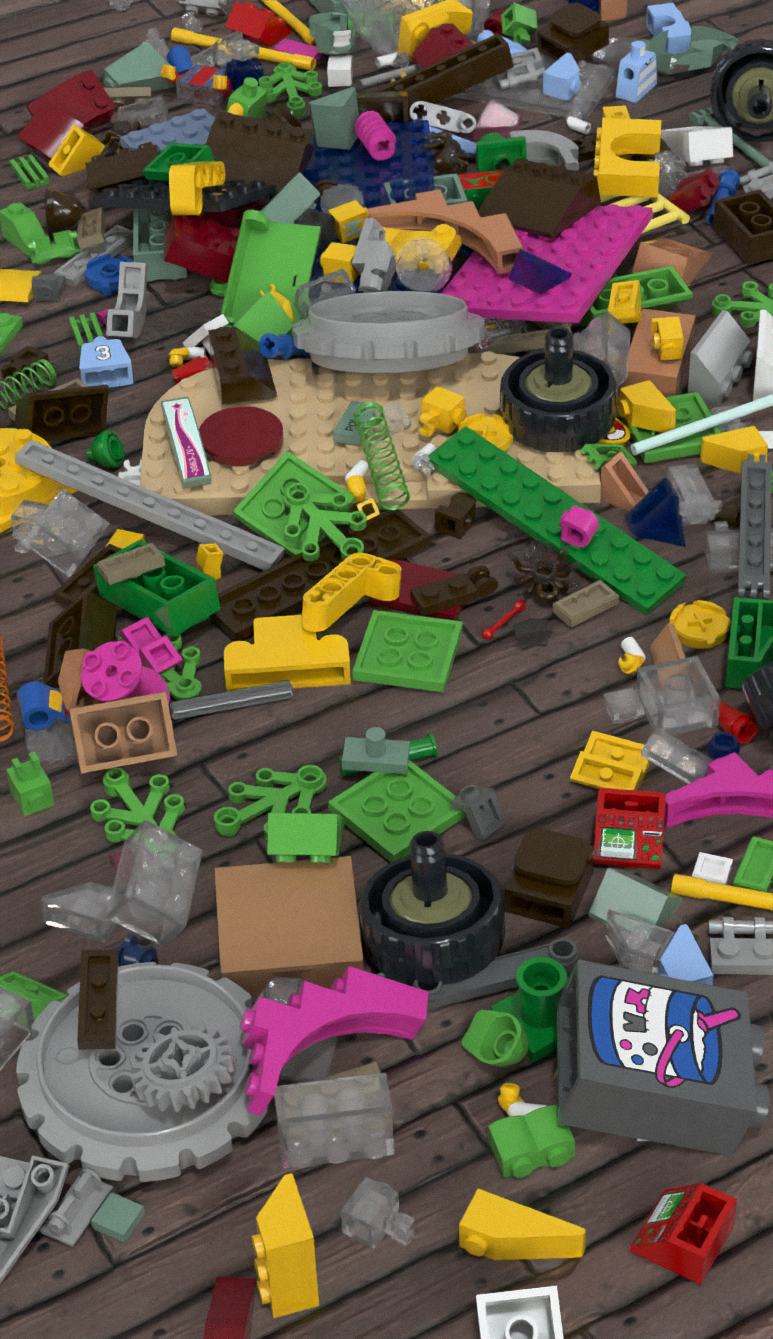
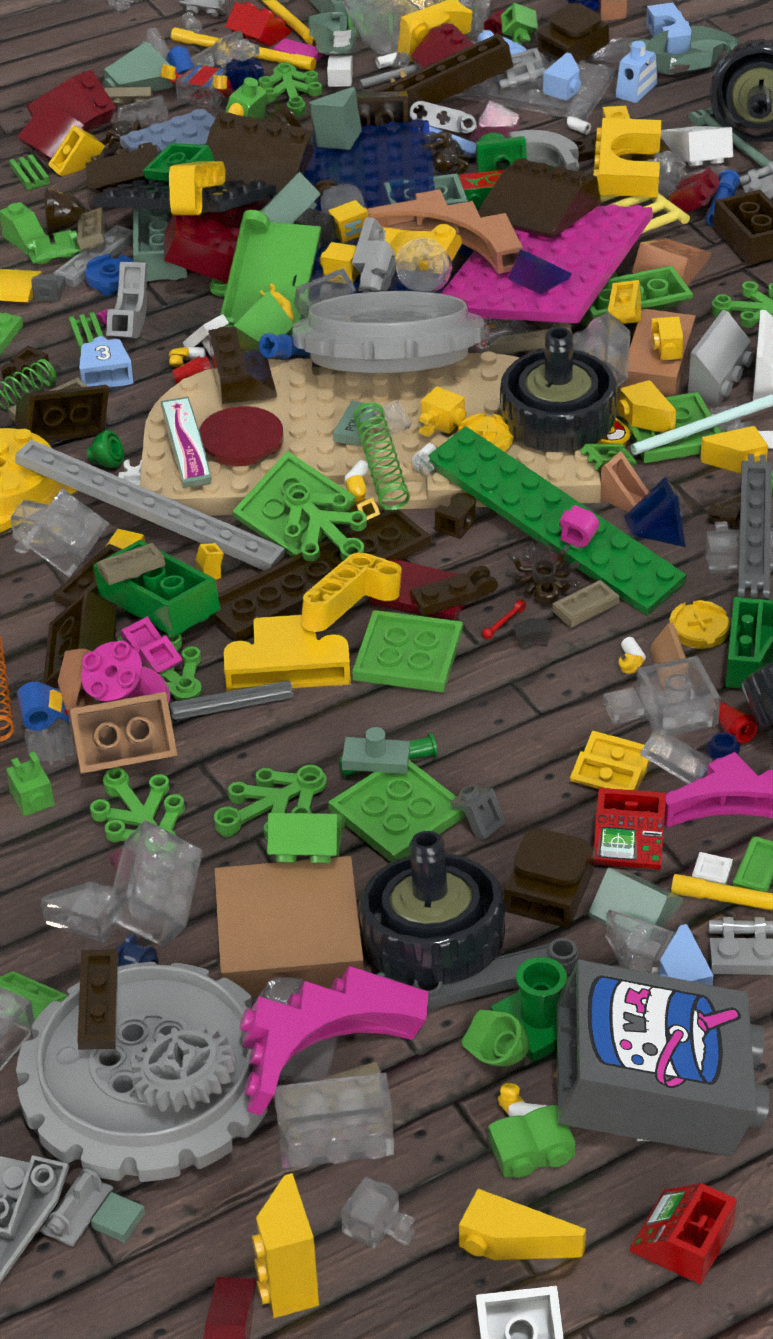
(375, 135): dark pink piece -> none
(695, 499): clear piece -> none

